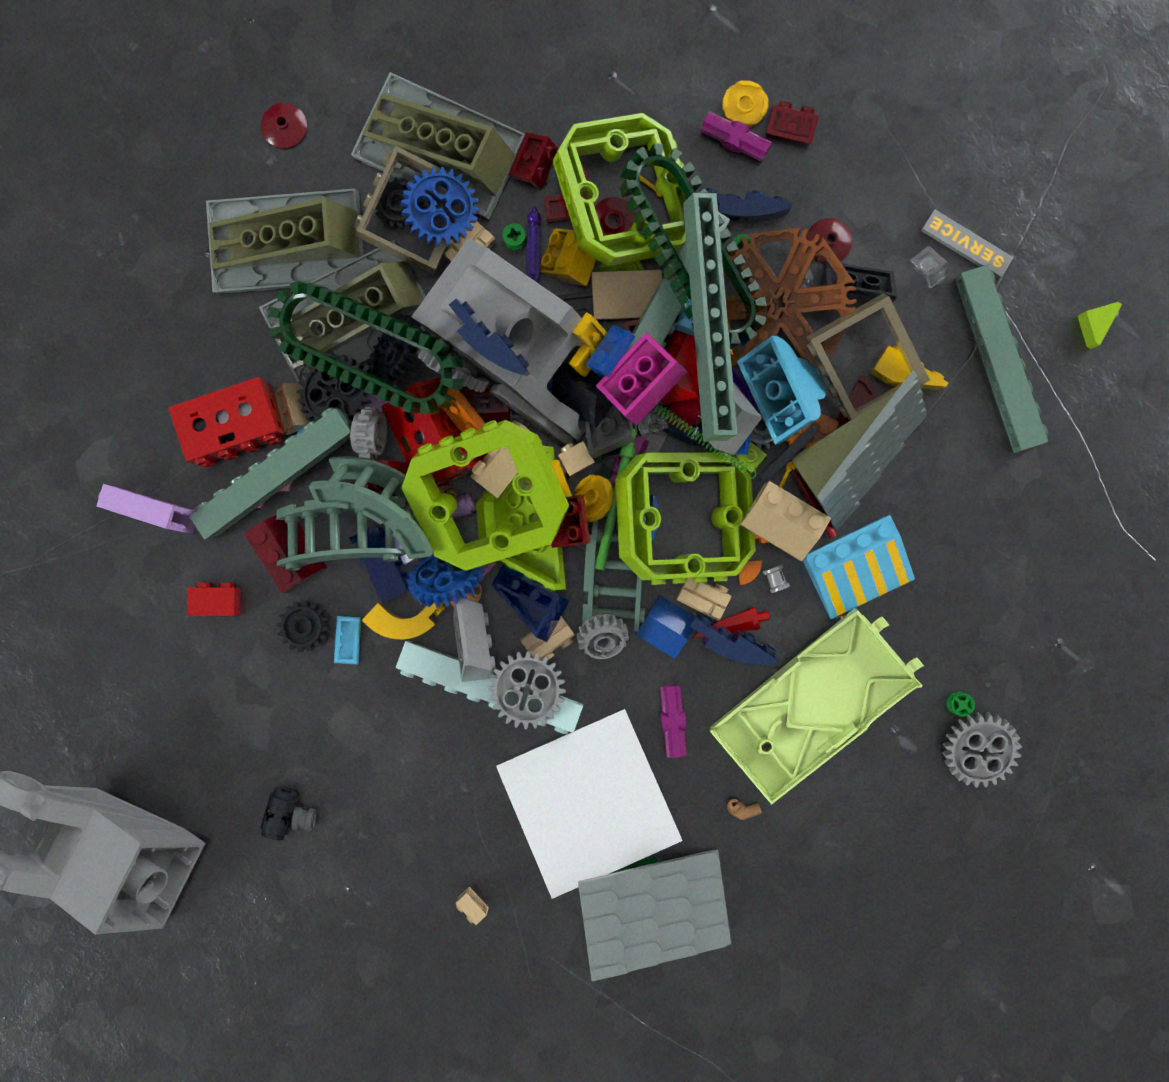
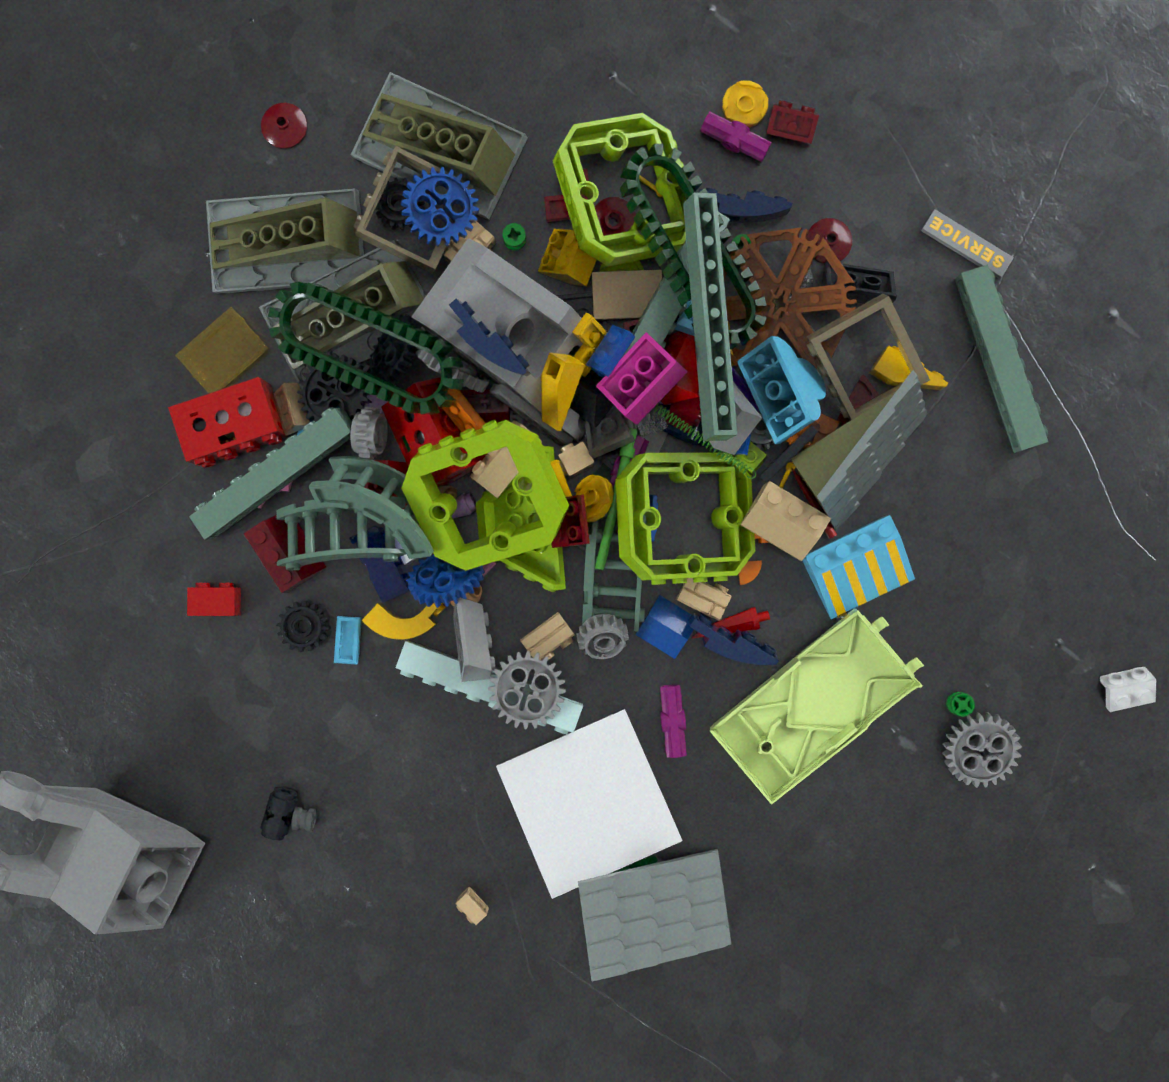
(146, 509): lavender slope -> none
(222, 351): none -> clear yellow piece
(531, 601): clear blue wedge -> none
(533, 245): dark purple wheel -> none
(534, 159): dark red bracket -> none
(558, 387): none -> yellow slope
(741, 811): medium nougat arm -> none
(776, 578): light grey bush -> none
(931, 266): clear bracket -> none
(1097, 322): lime slope -> none
(1129, 688): none -> white bracket

